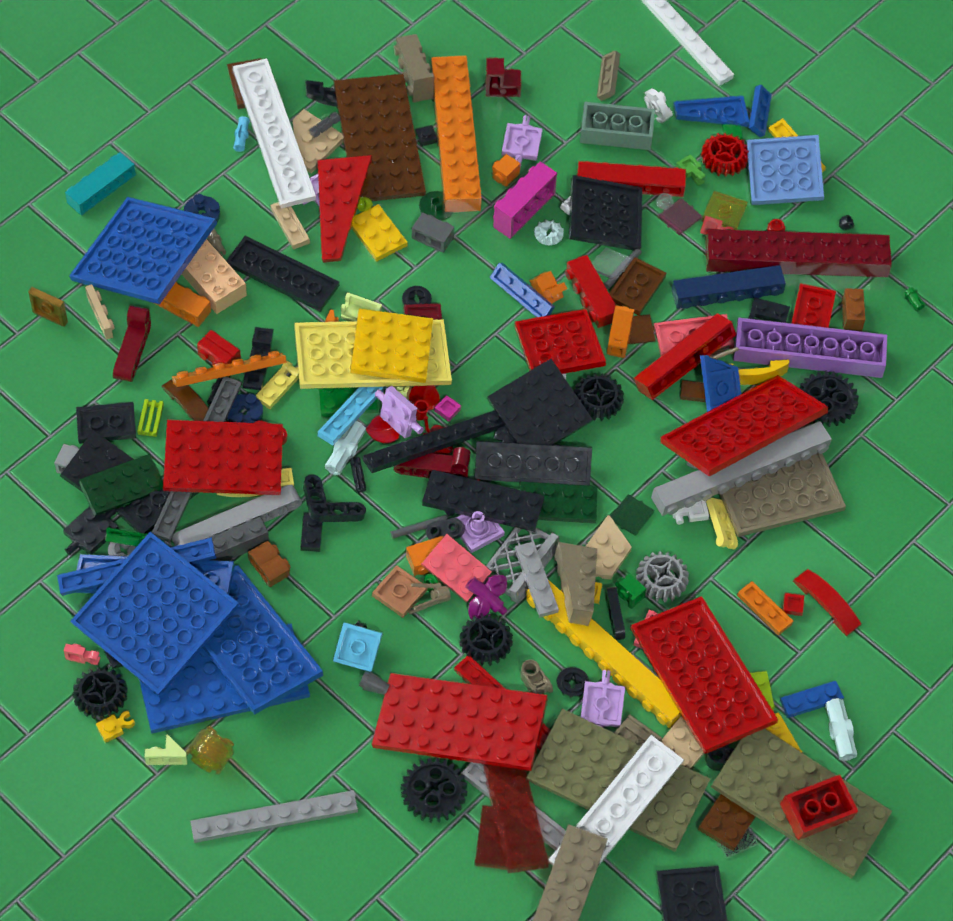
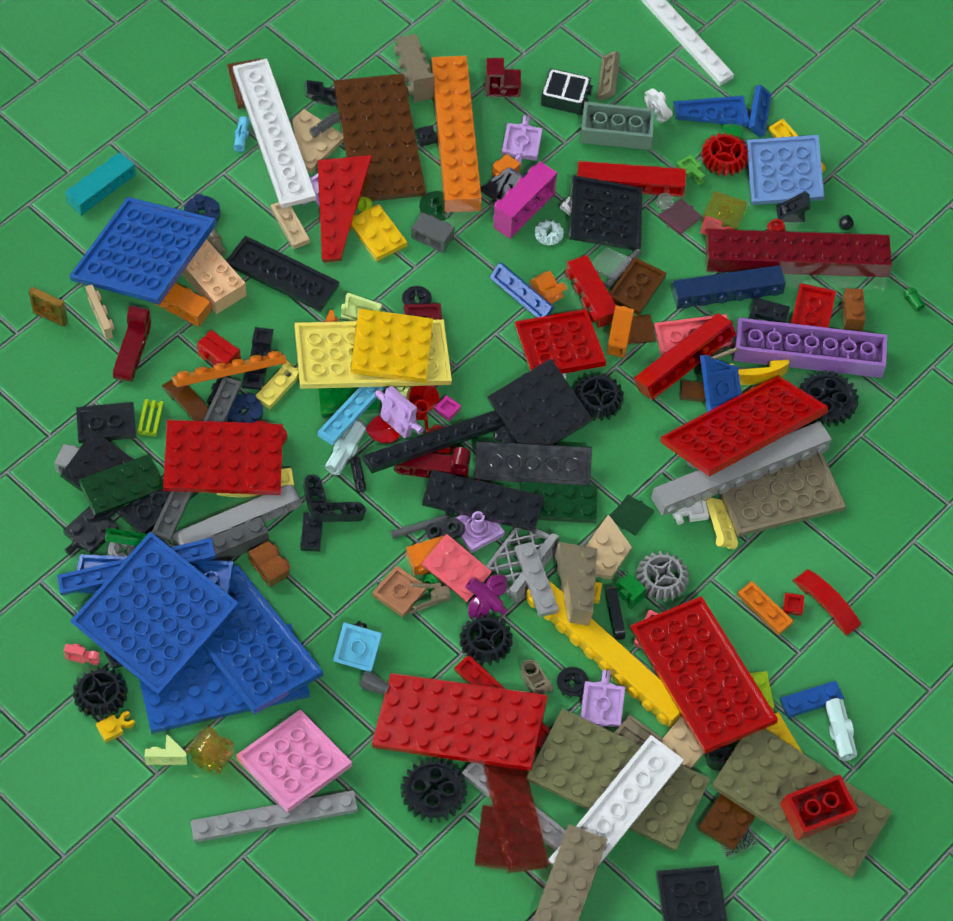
(294, 761): none -> bright pink plate
(500, 184): none -> black wing
(566, 91): none -> black brick
(794, 208): none -> black slope

